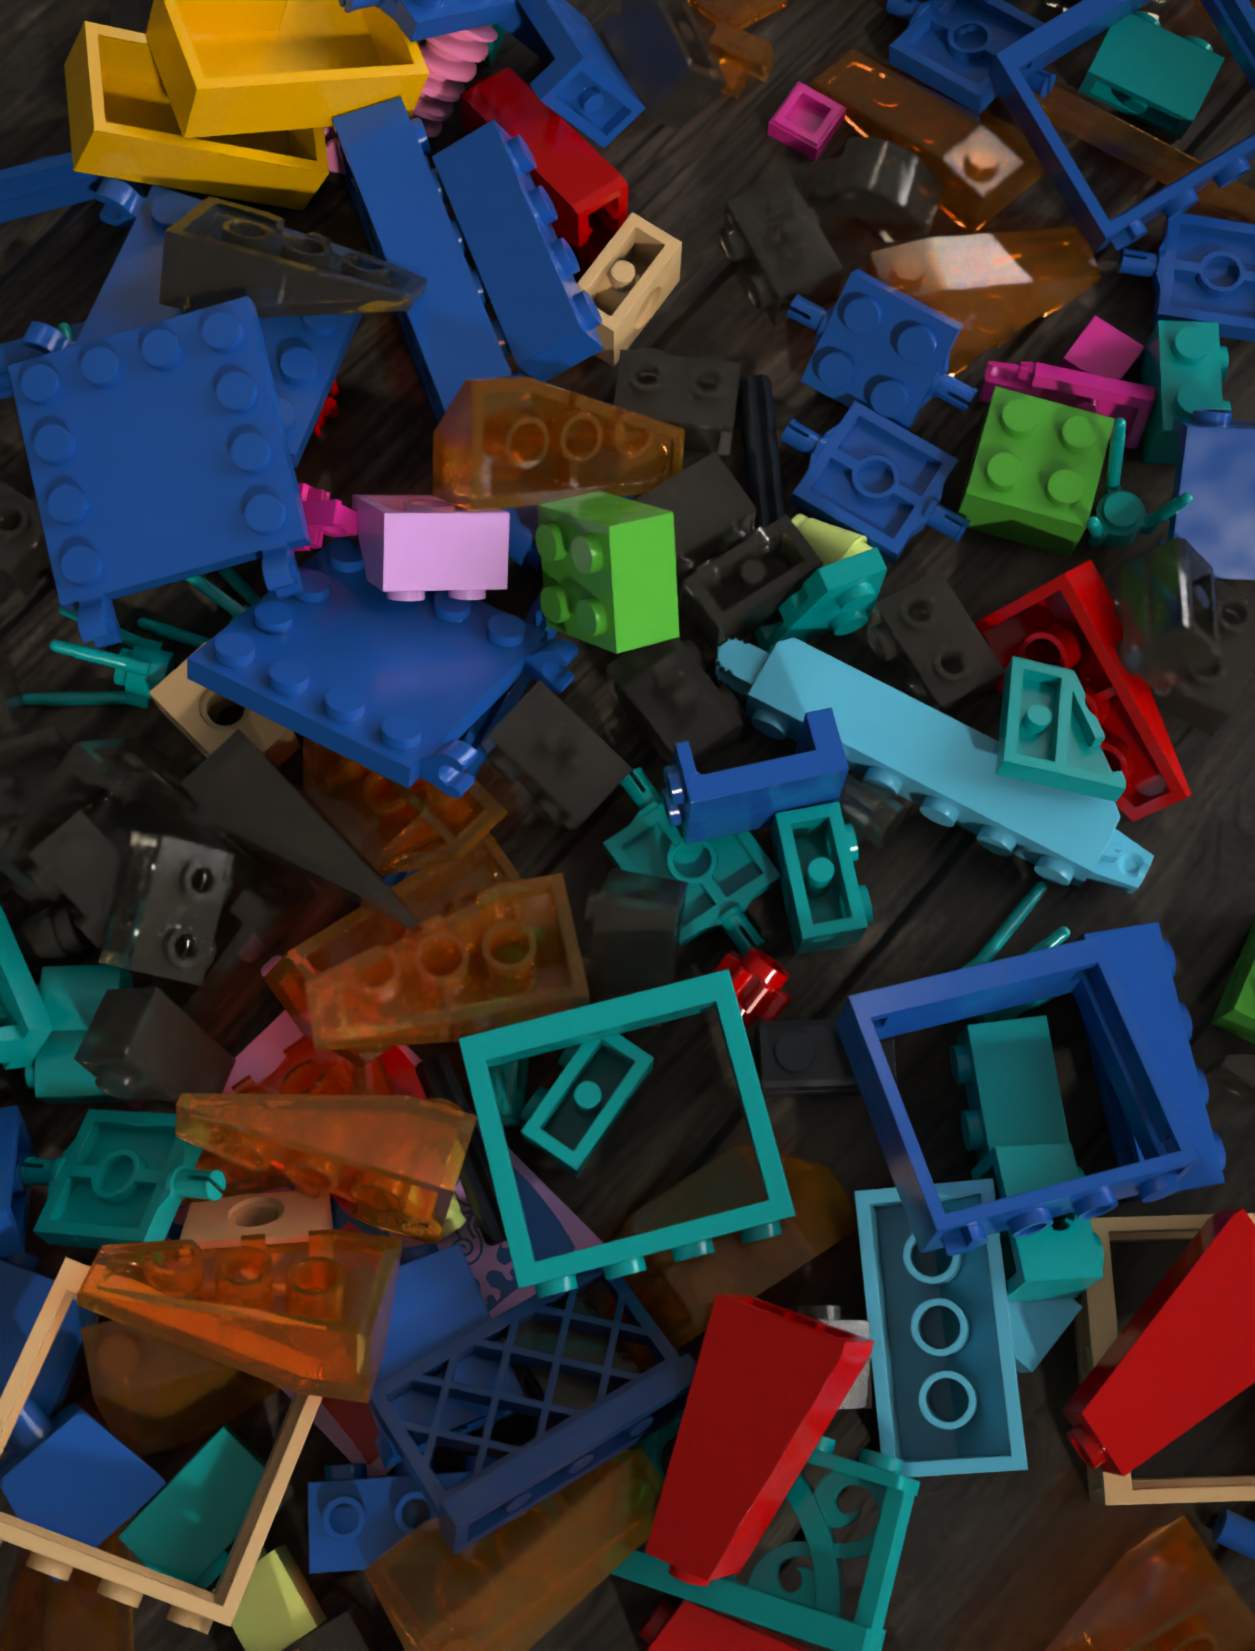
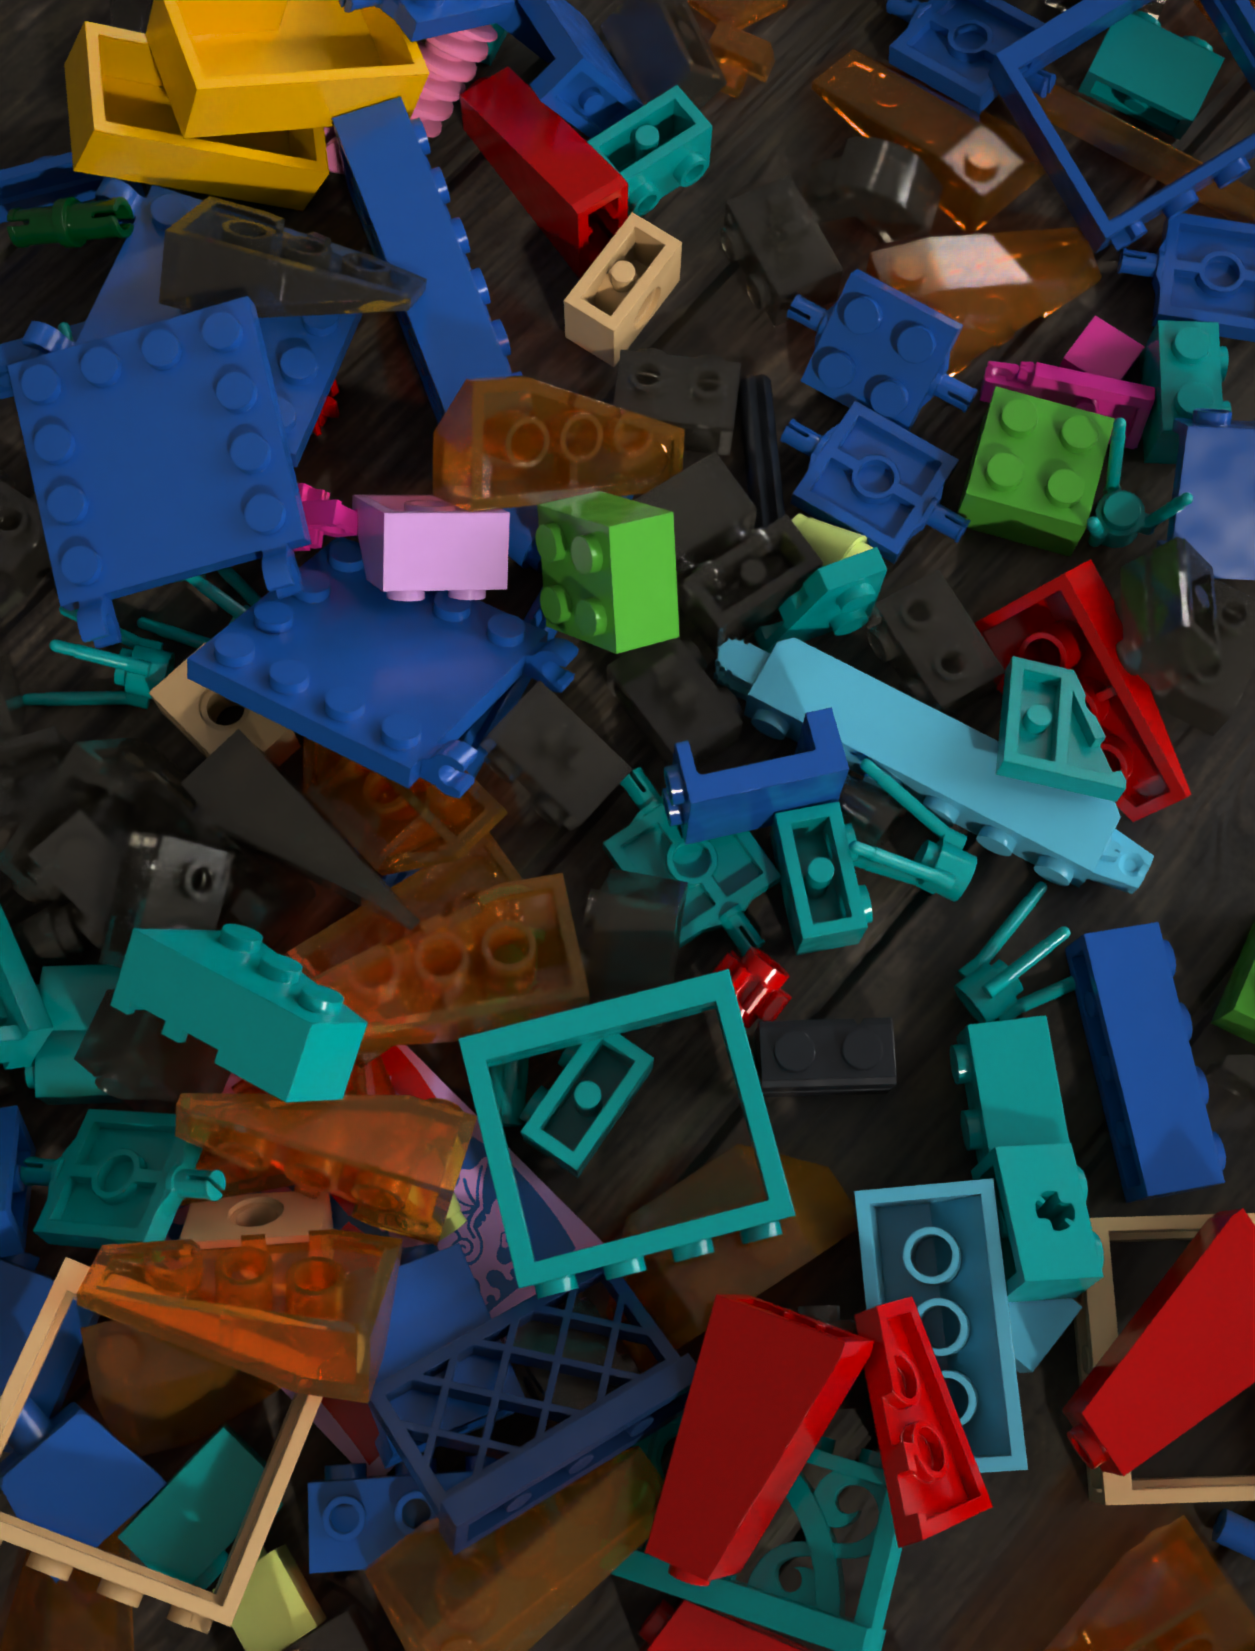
(70, 222): none -> dark green pin
(247, 1004): none -> teal wedge
(440, 1081): black axle -> none
(518, 251): blue brick -> none
(657, 148): none -> teal brick
(806, 120): dark pink tile -> none
(918, 1430): none -> red wing
(936, 866): none -> teal plant
(993, 986): blue window -> none

